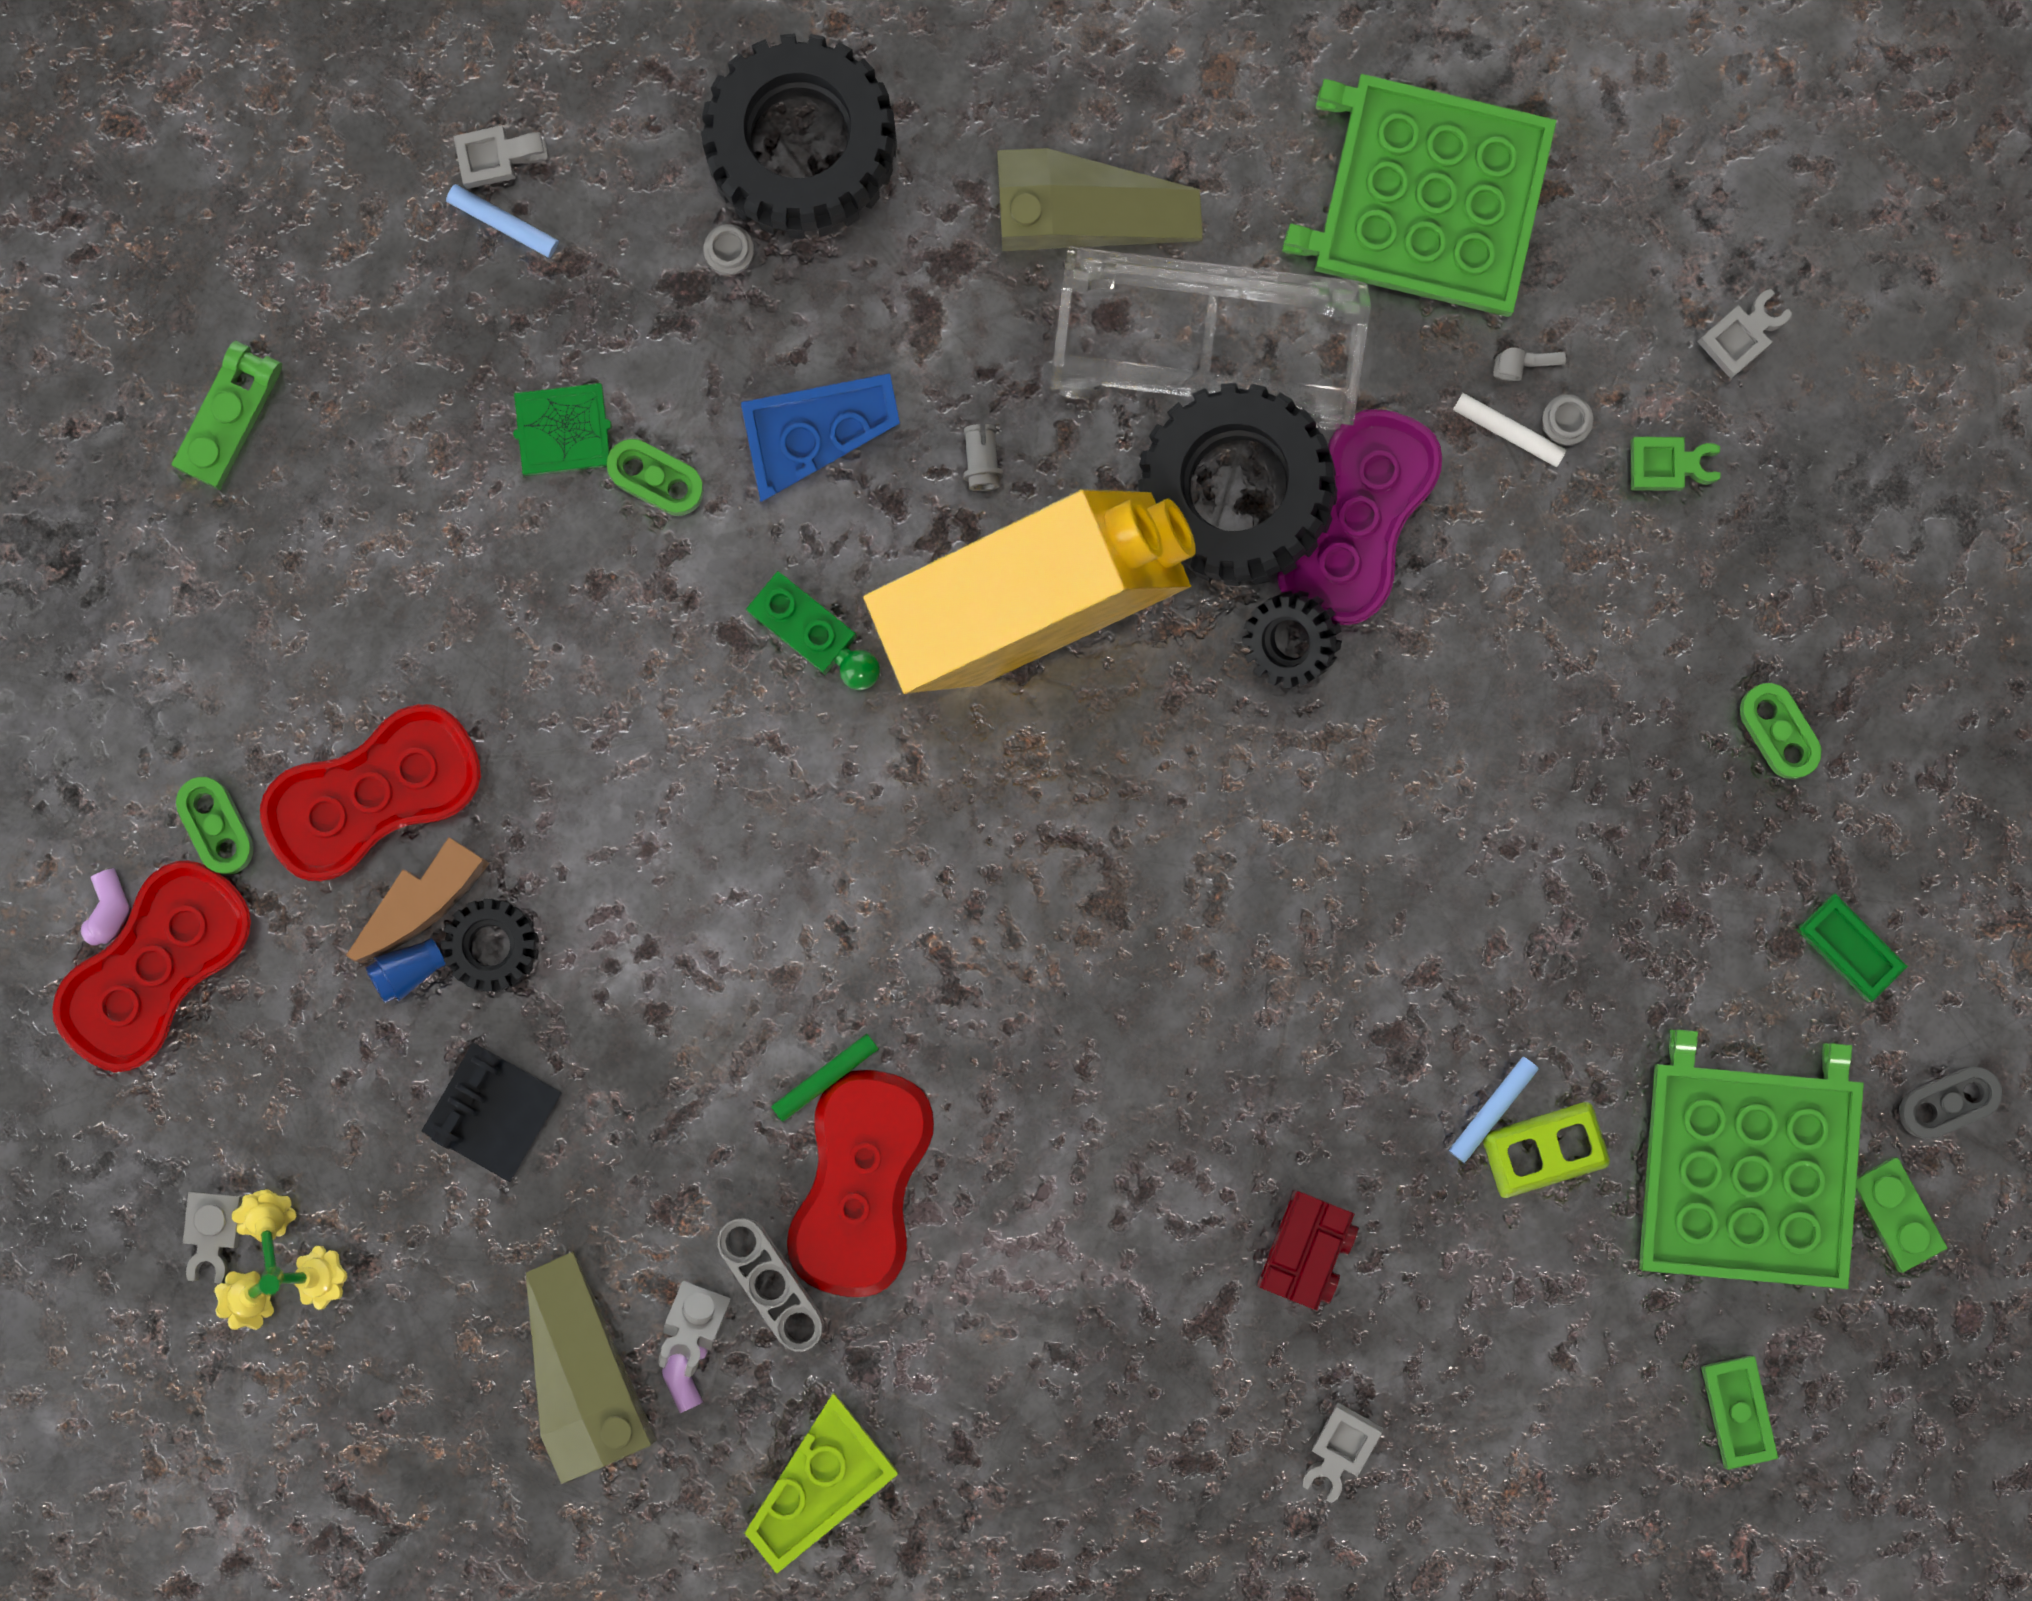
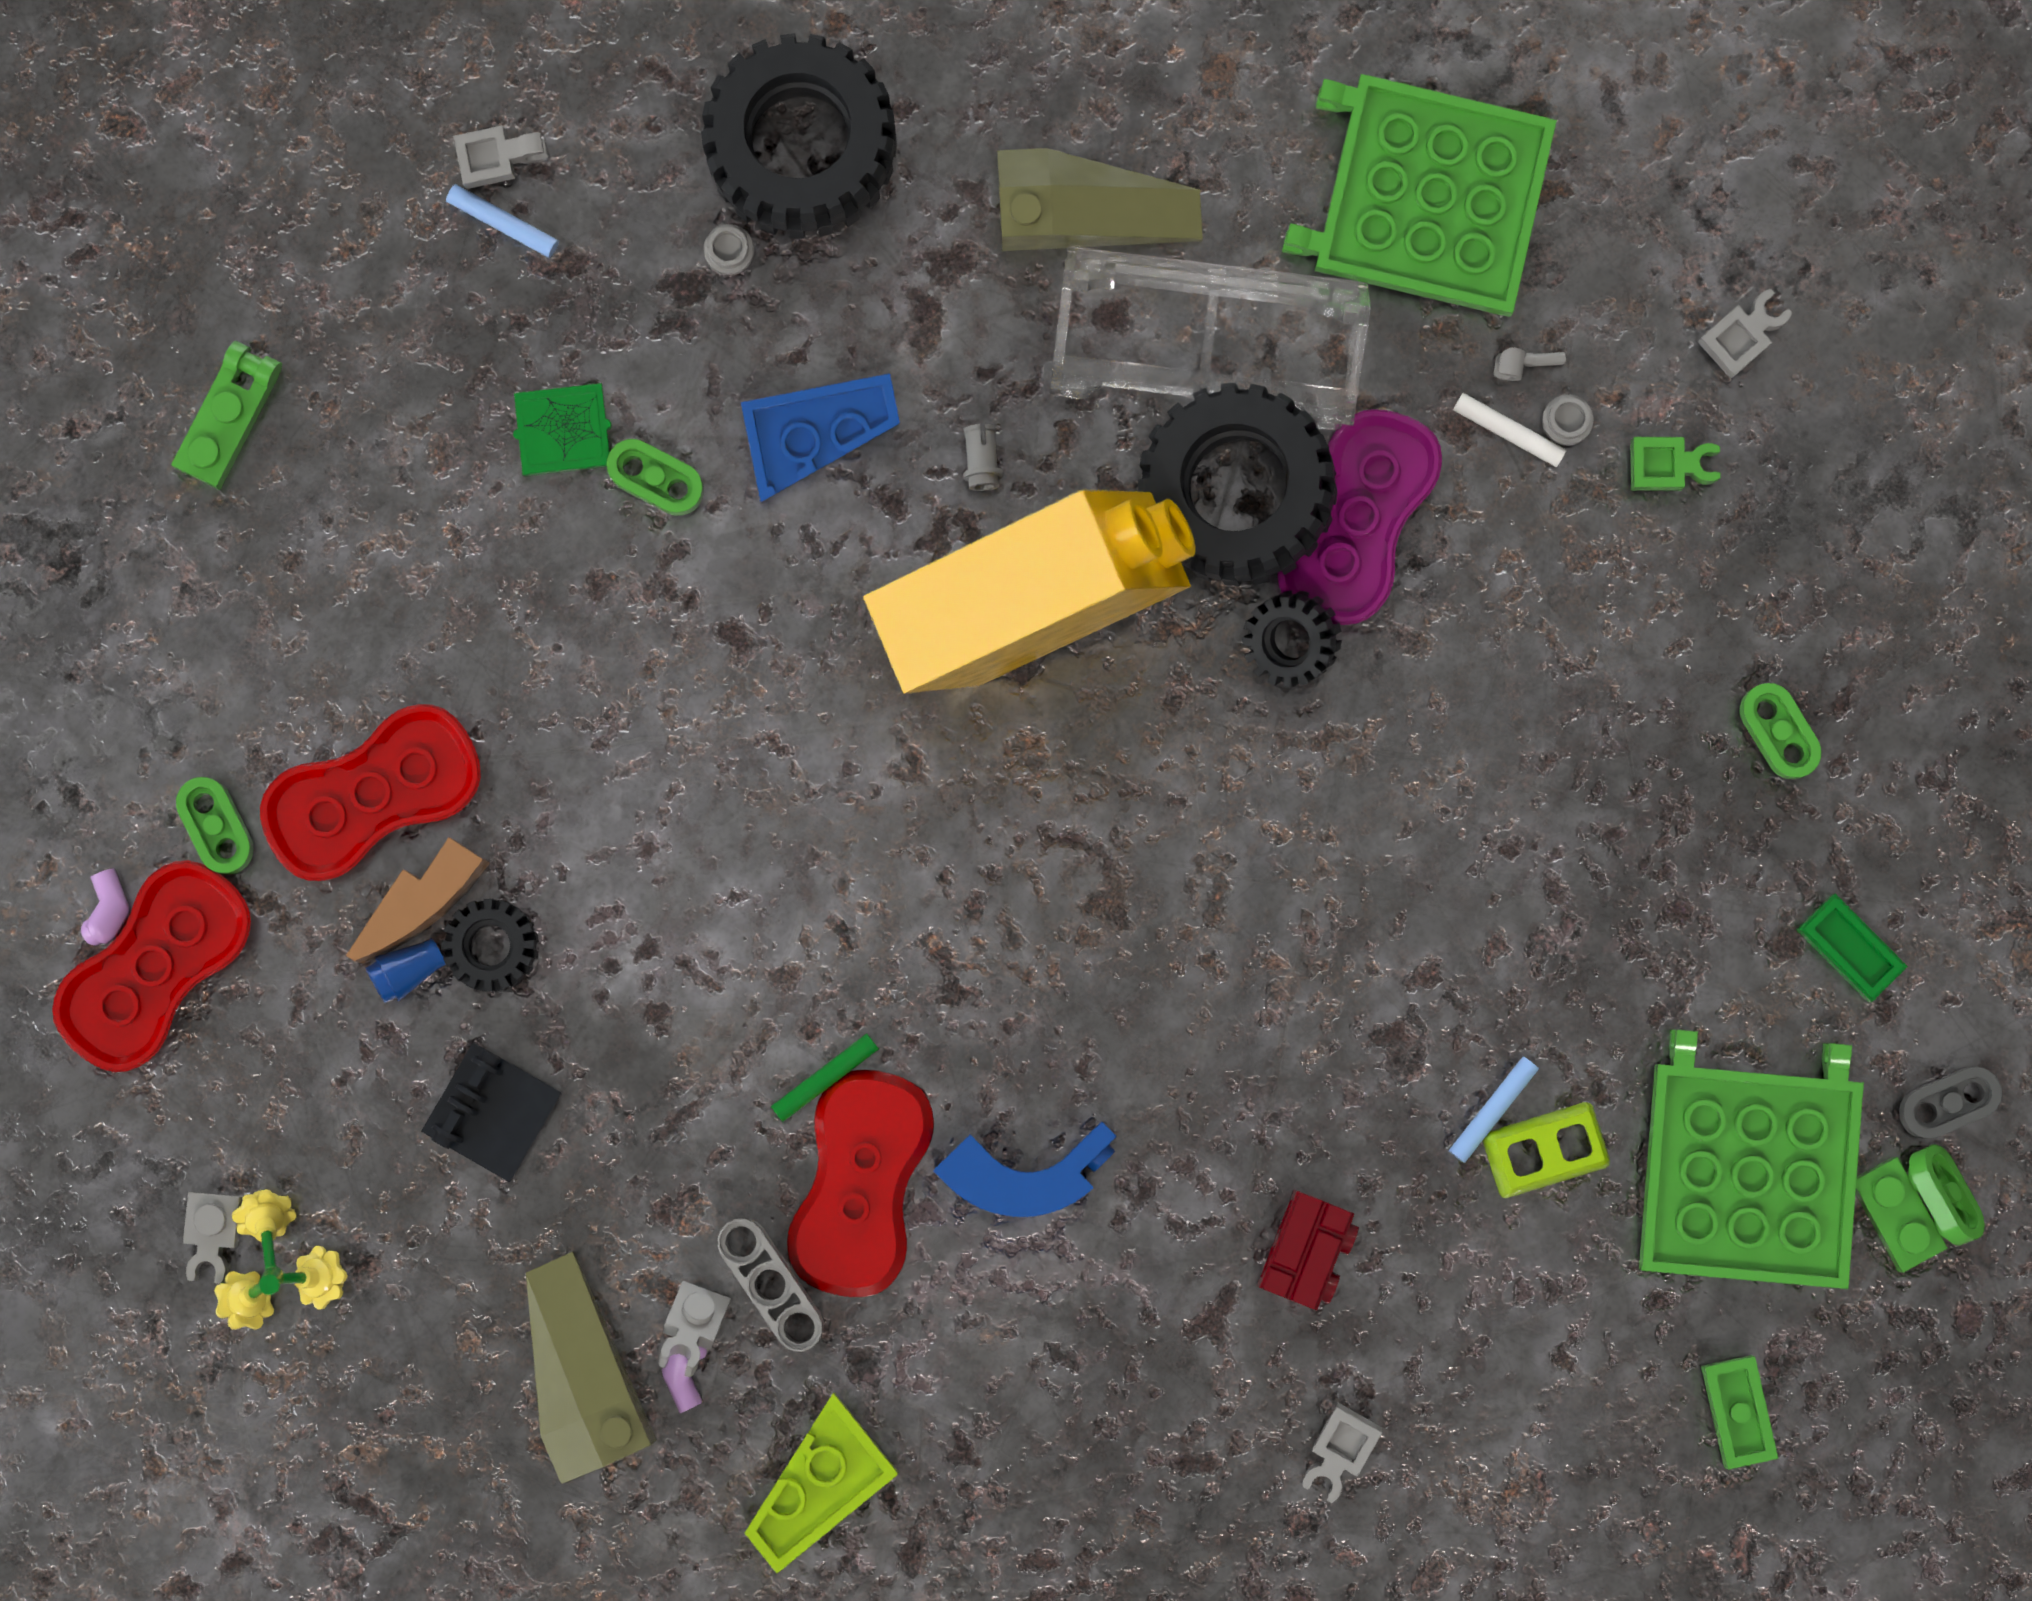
(813, 632): green plate -> none
(1014, 1193): none -> blue arch
(1946, 1195): none -> bright green plate

